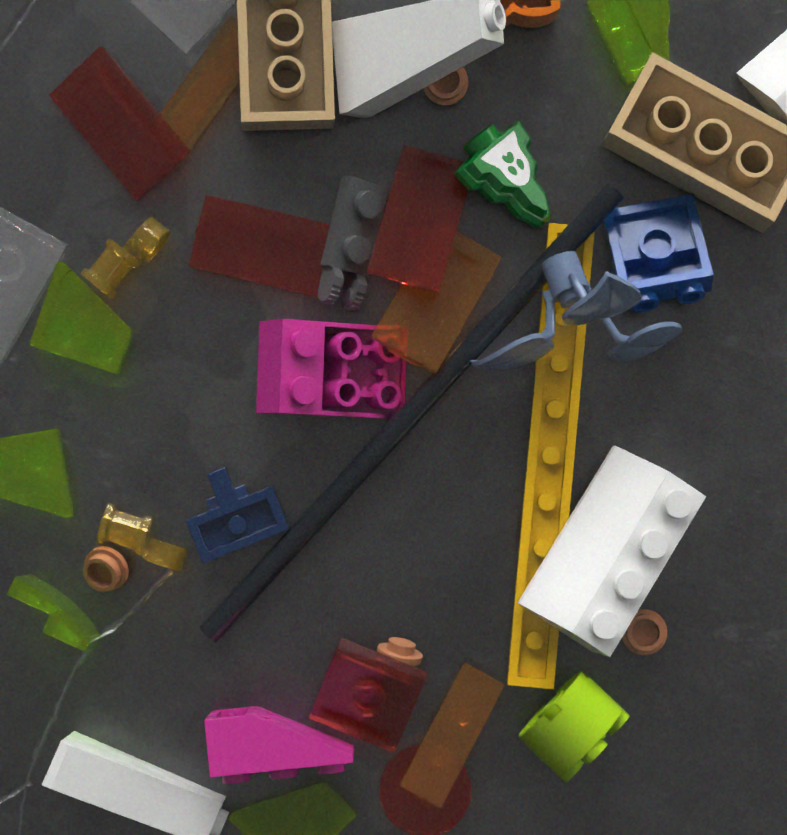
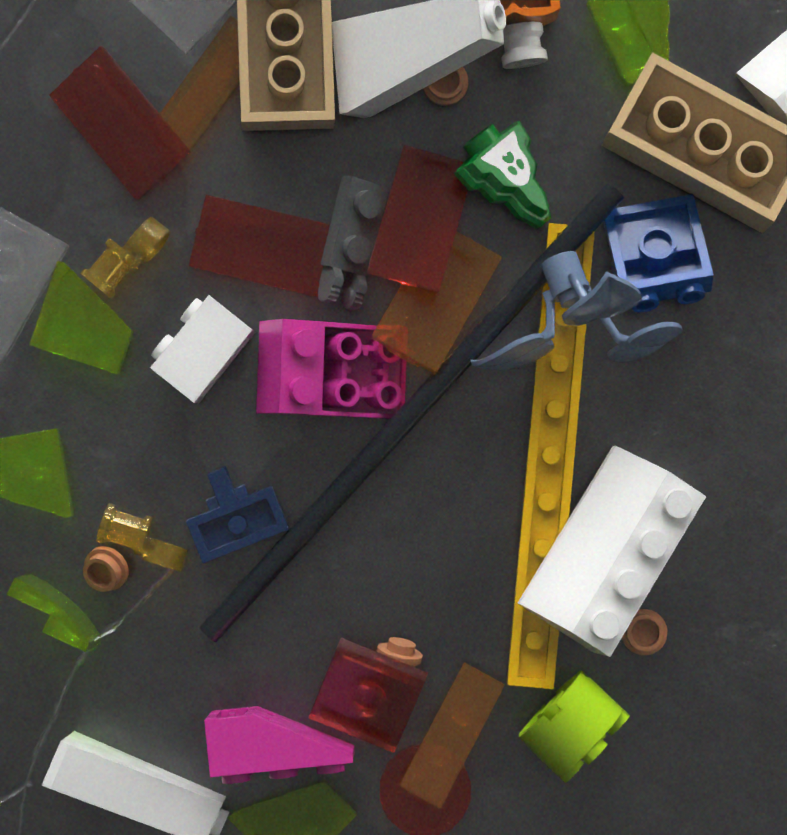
(201, 348): none -> white brick
(523, 45): none -> white wheel

